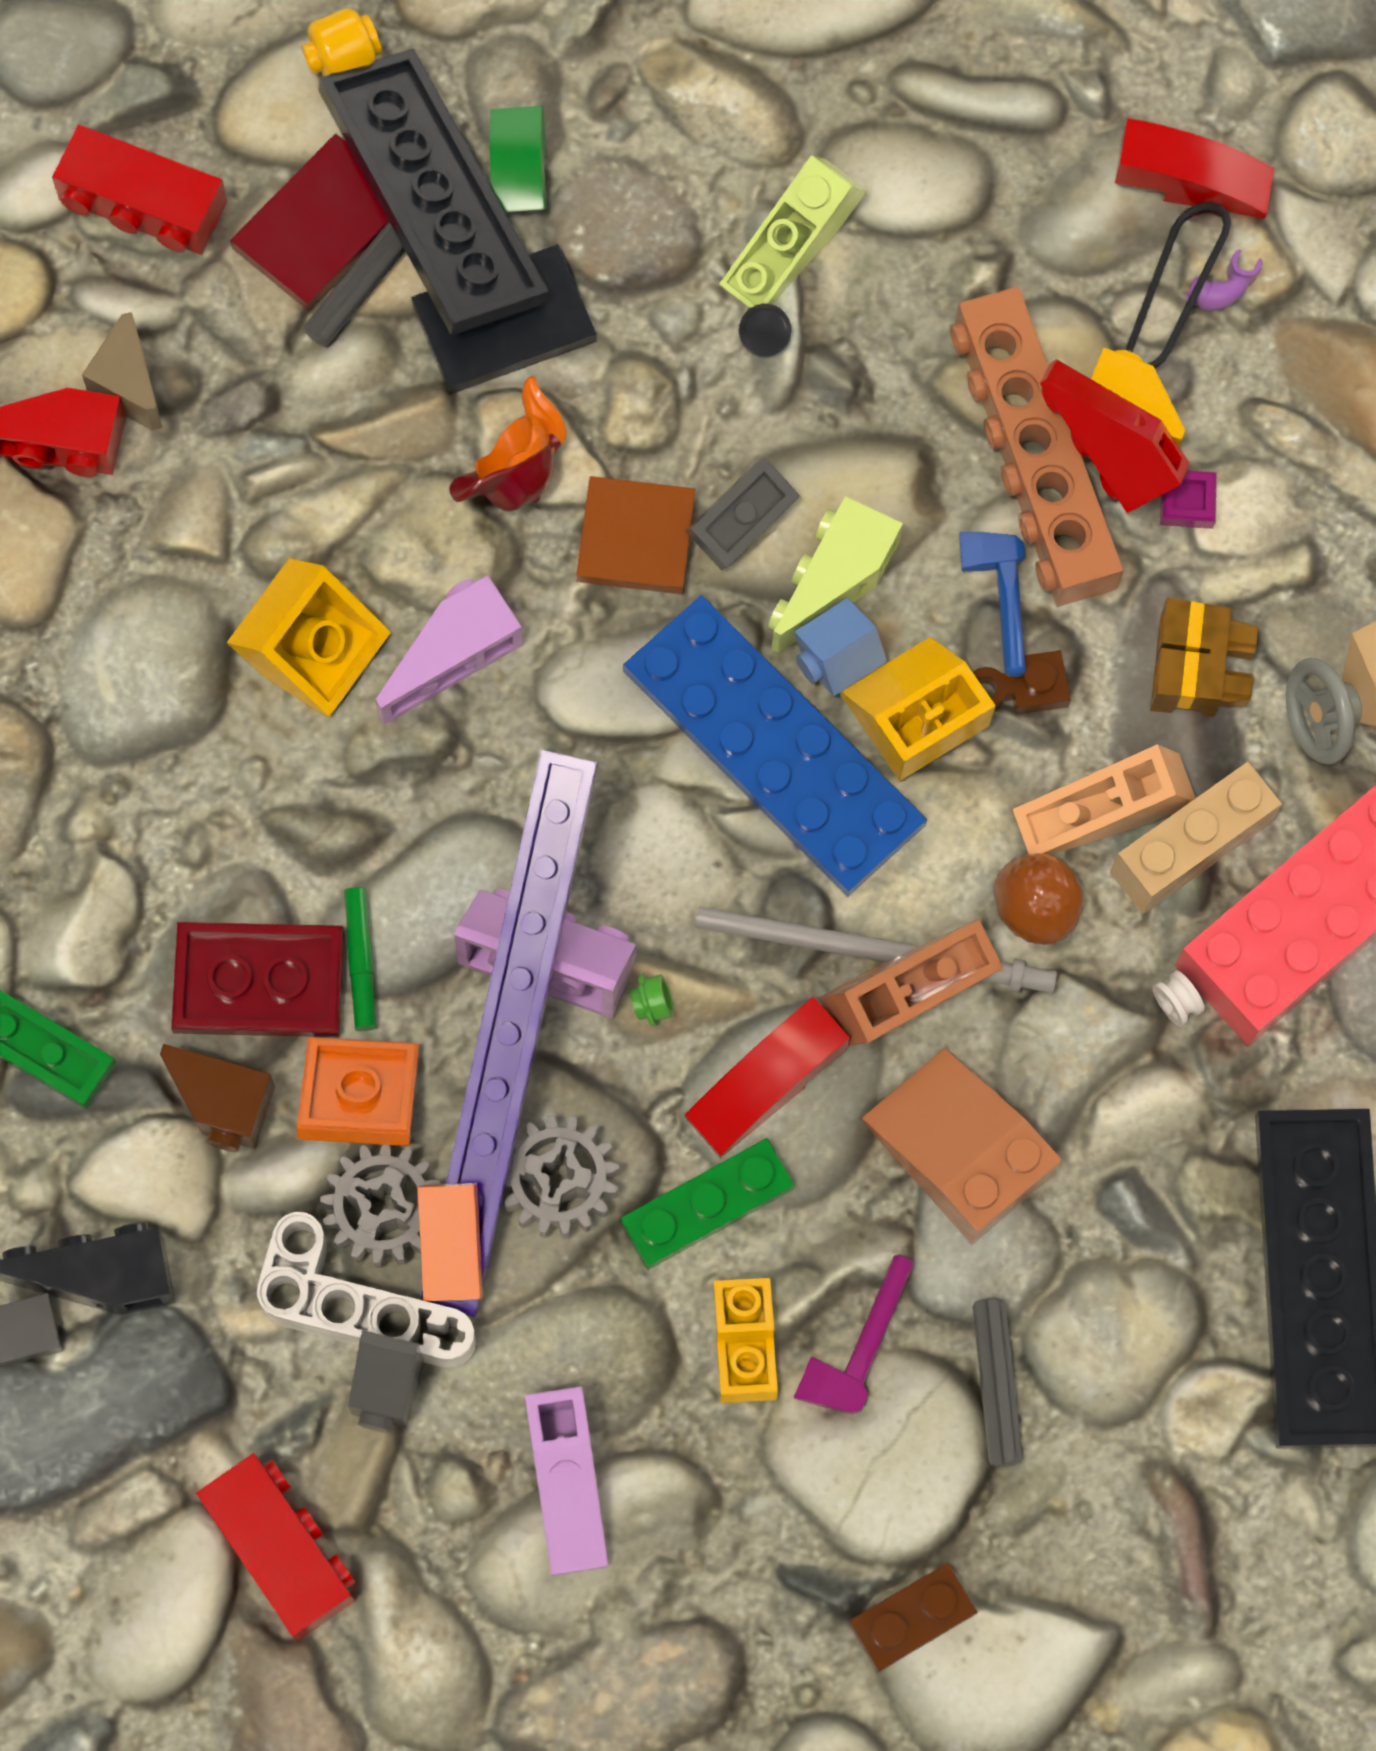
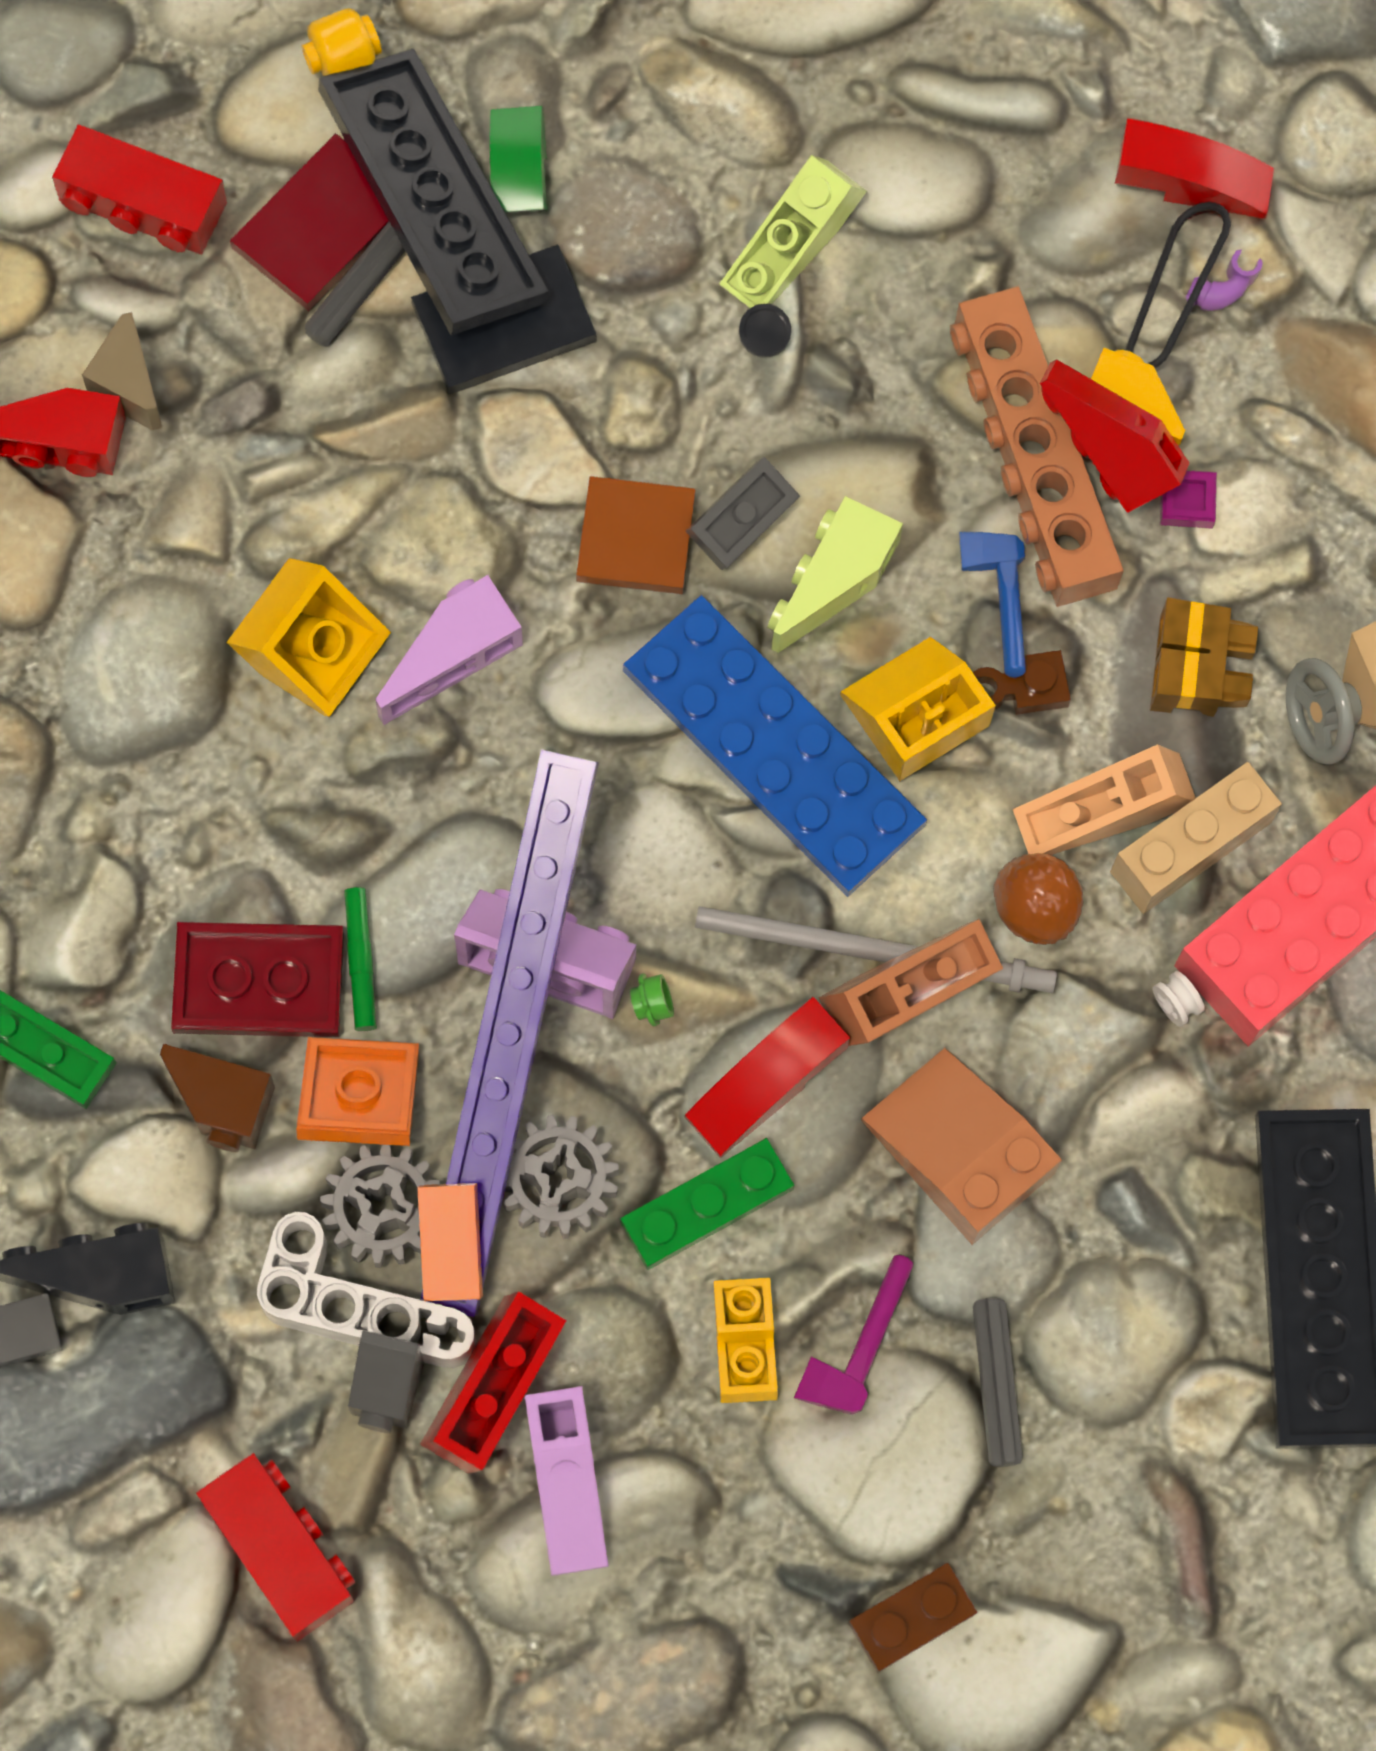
(493, 1382): none -> red brick
(521, 459): hair -> none
(839, 647): medium blue brick -> none

